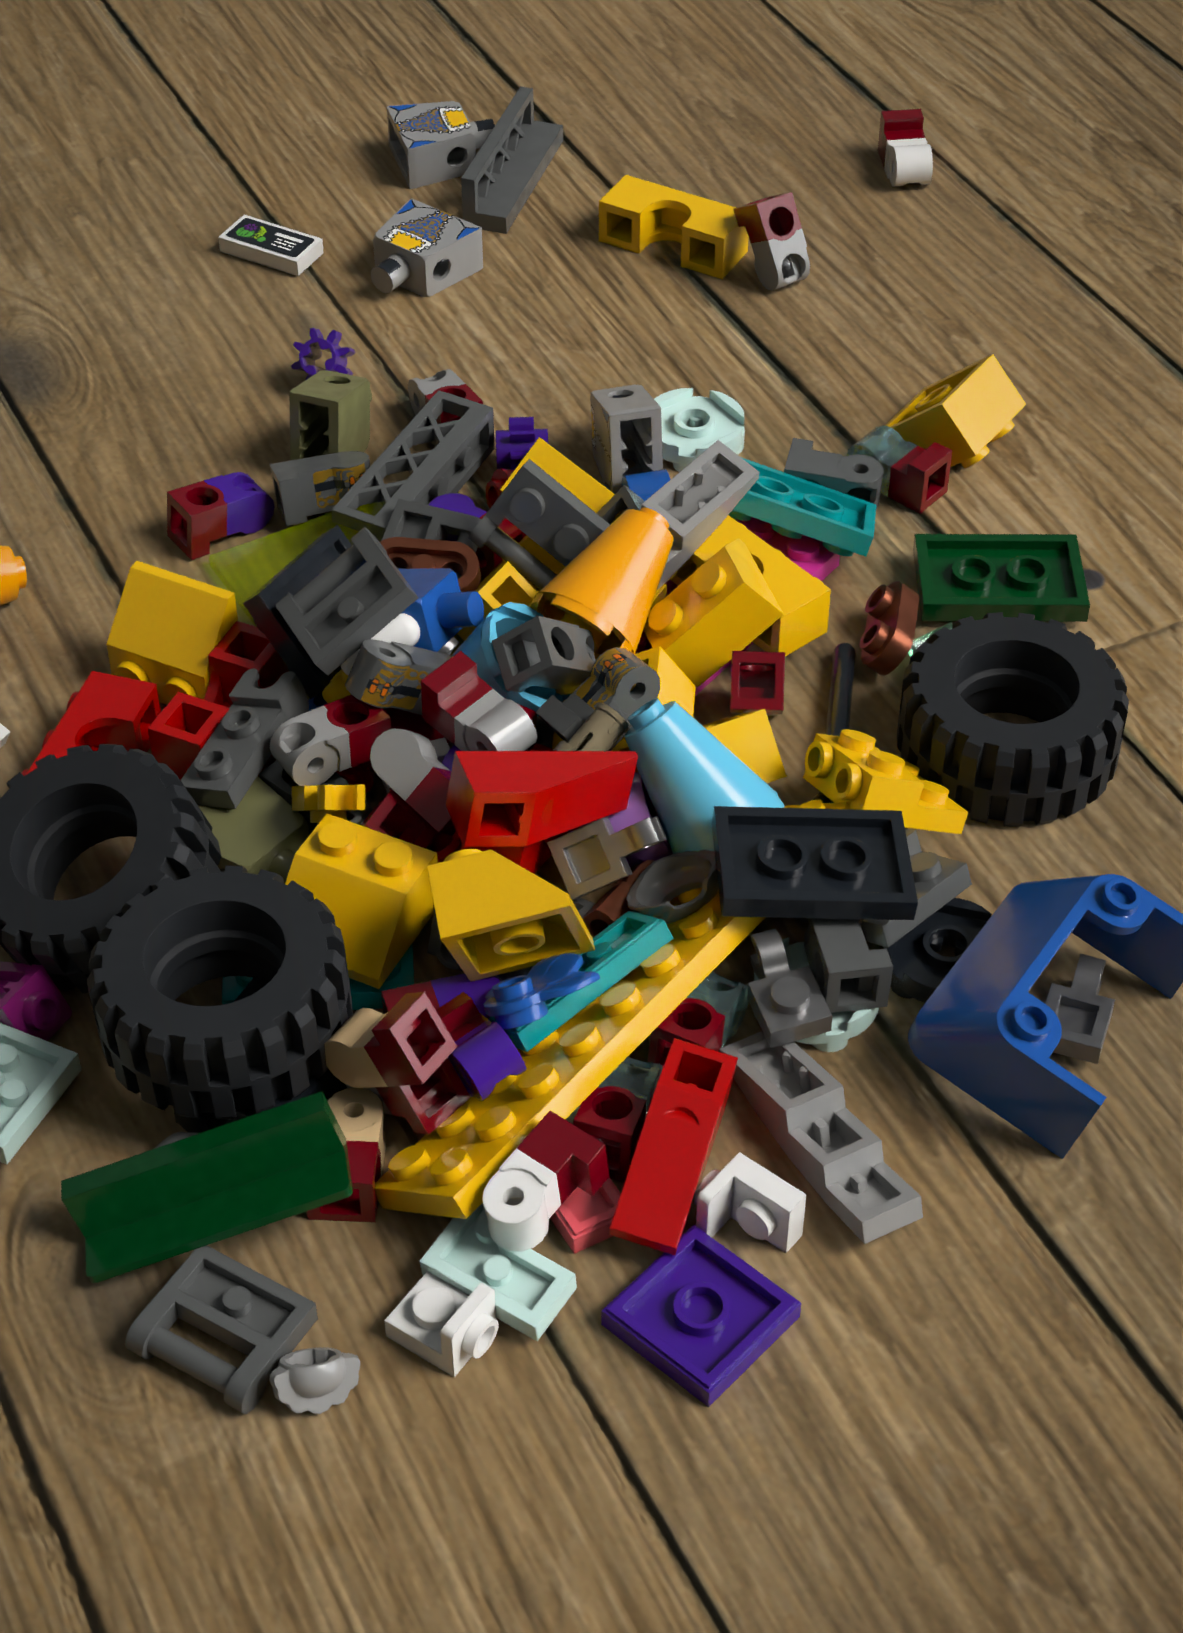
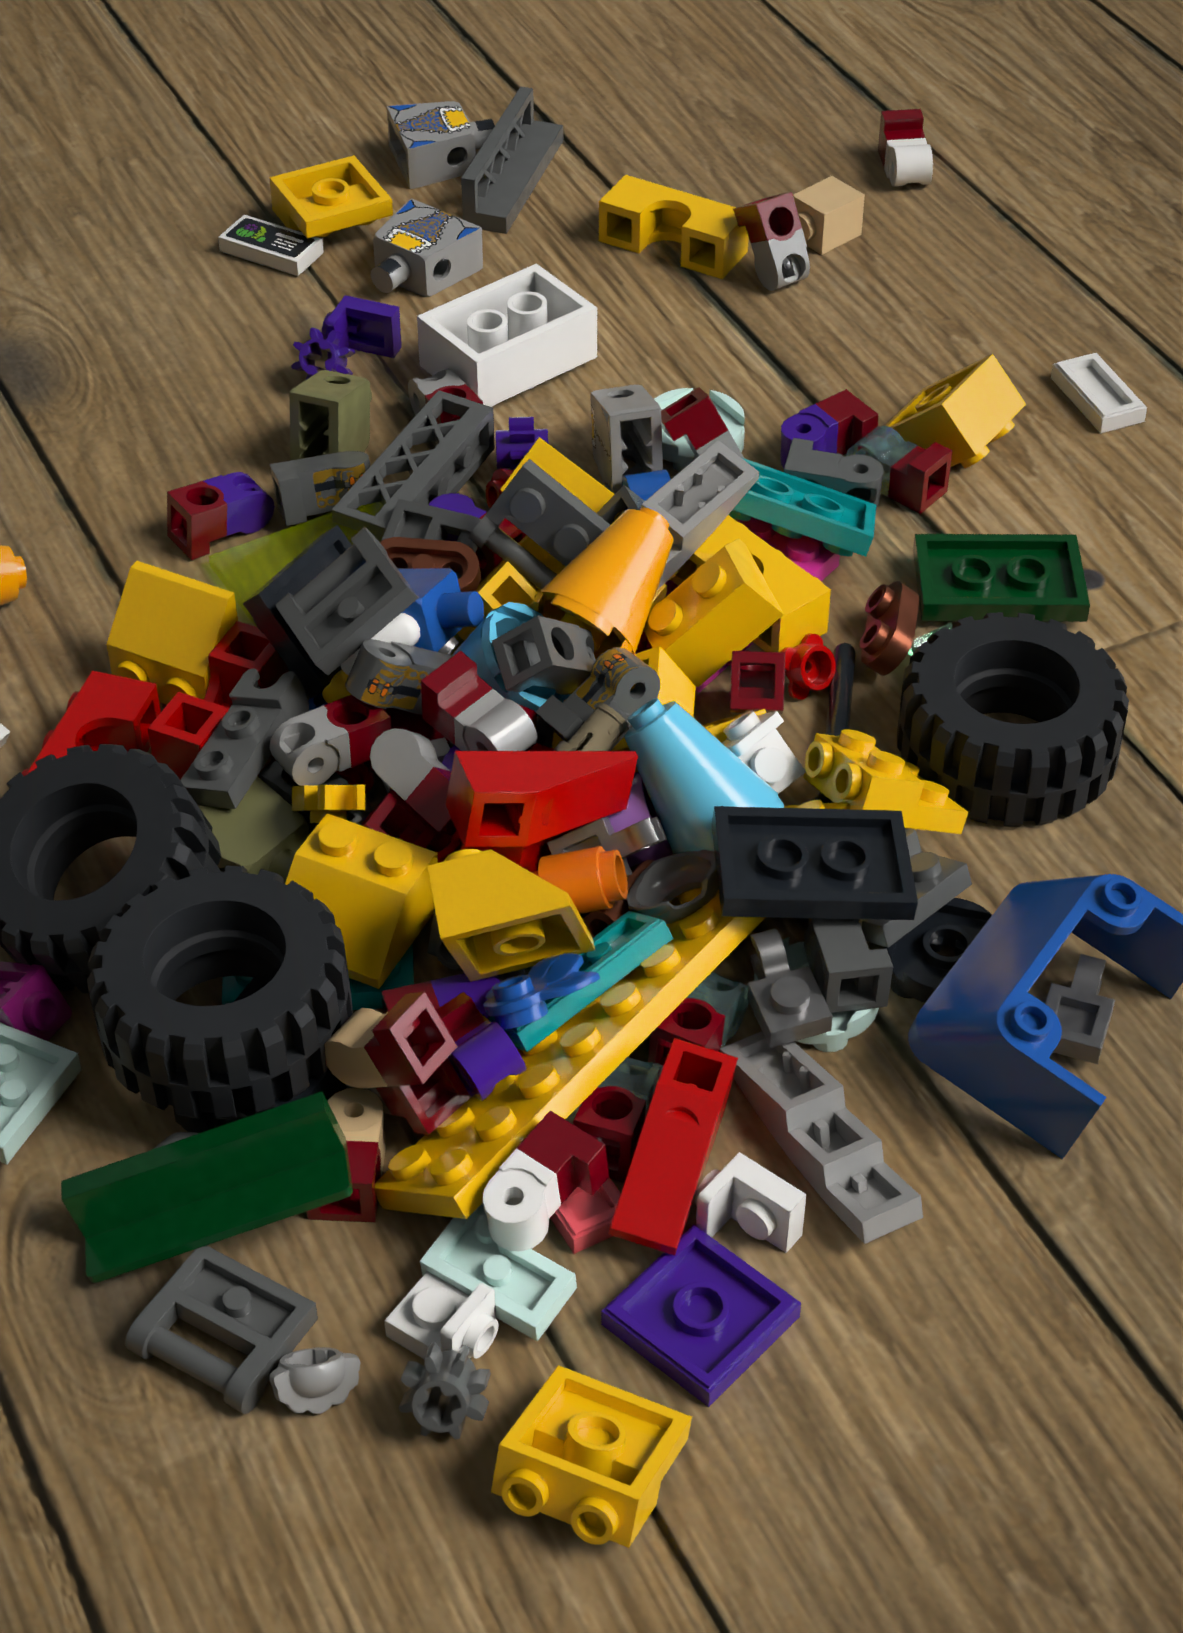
(329, 197): none -> yellow plate
(365, 326): none -> dark purple bracket
(455, 1393): none -> dark grey gear
(509, 334): none -> white brick
(588, 875): none -> orange brick
(589, 1457): none -> yellow plate
(698, 422): none -> dark red leg
(762, 748): none -> white bracket
(808, 666): none -> red plate
(829, 214): none -> tan brick
(831, 423): none -> leg
(1098, 393): none -> white tile

